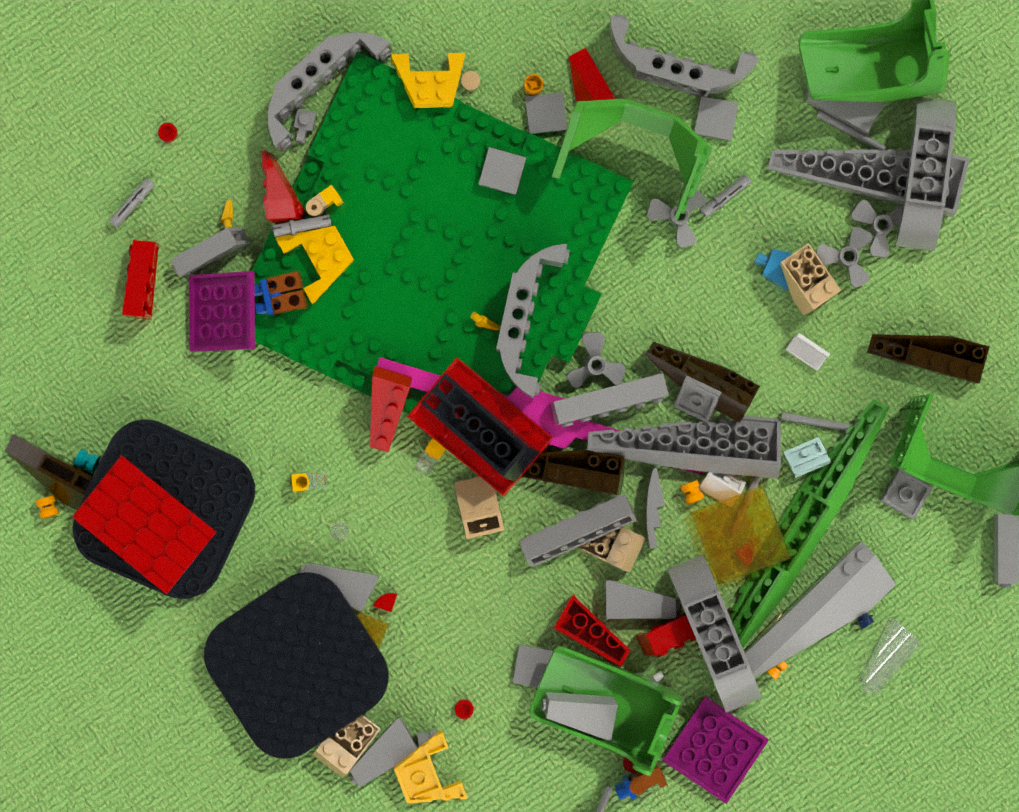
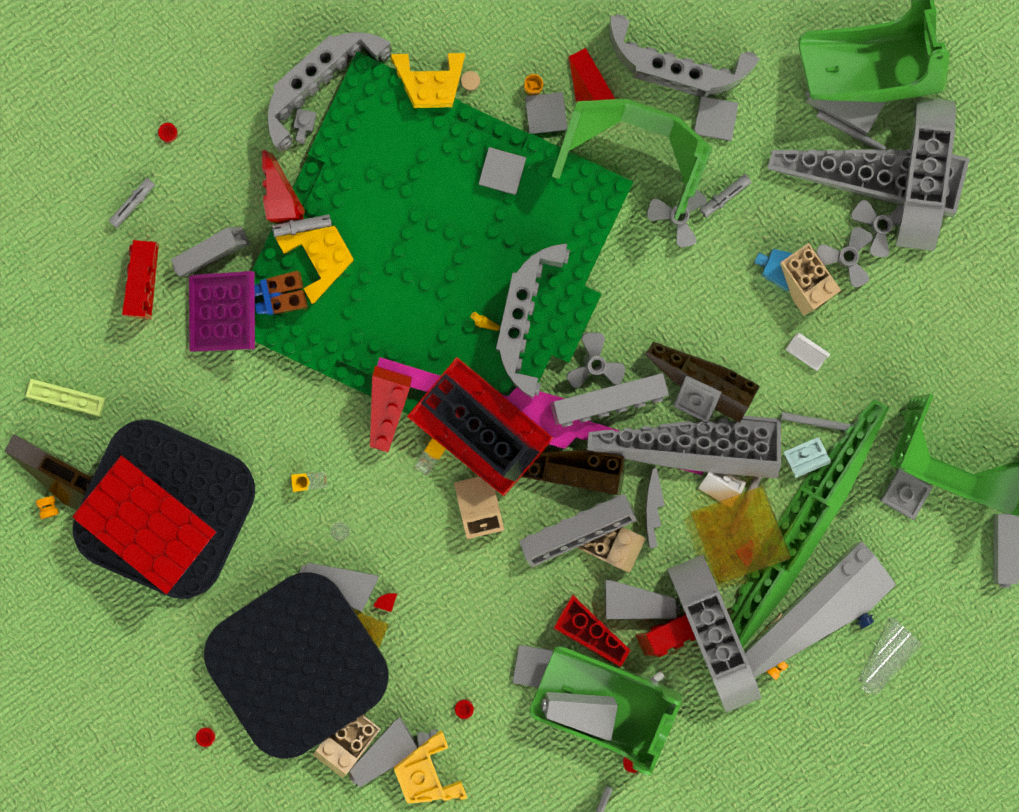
(65, 397): none -> yellowish green tile
(86, 461): teal wheel -> none
(205, 737): none -> red tile
(227, 215): yellow bar -> none
(323, 200): leg -> none
(639, 782): dark orange hips -> none
(692, 492): light orange wheel -> none
(715, 749): magenta plate -> none
(936, 354): dark brown wedge -> none

